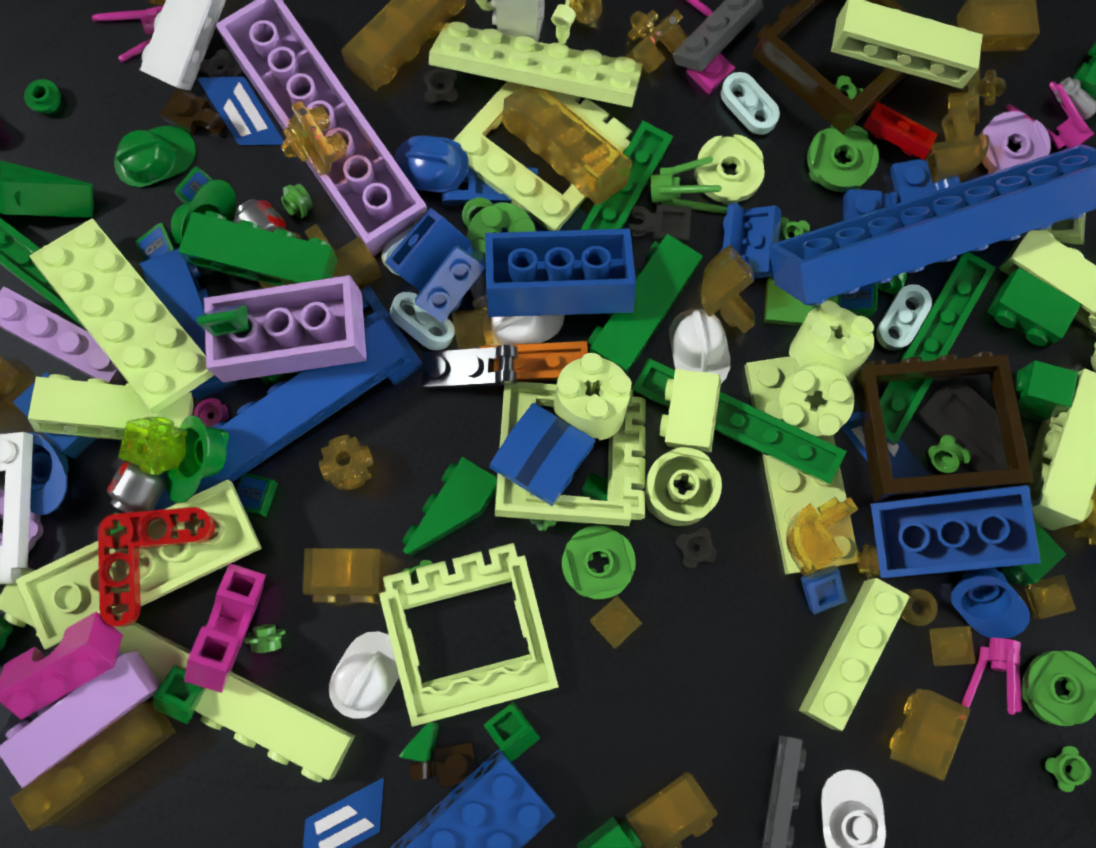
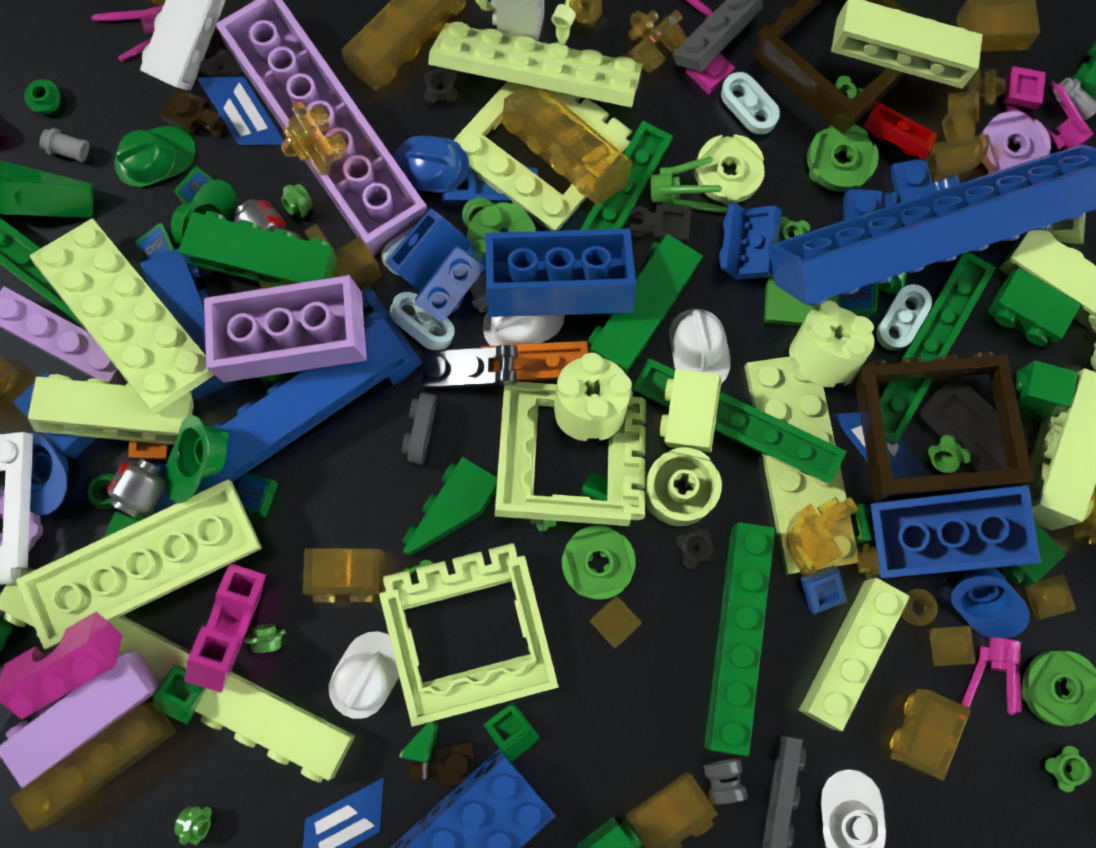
(54, 142): none -> light grey pin
(96, 489): none -> green plate
(136, 539): red beam -> none
(153, 444): clear neon green brick -> none
(193, 824): none -> bright green plate
(209, 406): dark pink plate -> none
(225, 320): green slope -> none
(355, 472): clear yellow brick -> none
(416, 443): none -> dark grey plate
(472, 328): clear yellow plate -> none
(542, 454): blue slope -> none
(722, 282): clear yellow brick -> none
(725, 790): none -> dark grey wheel
(739, 639): none -> green brick
(806, 381): yellowish green plate -> none
(863, 524): none -> green slope
(1024, 87): none -> dark pink plate

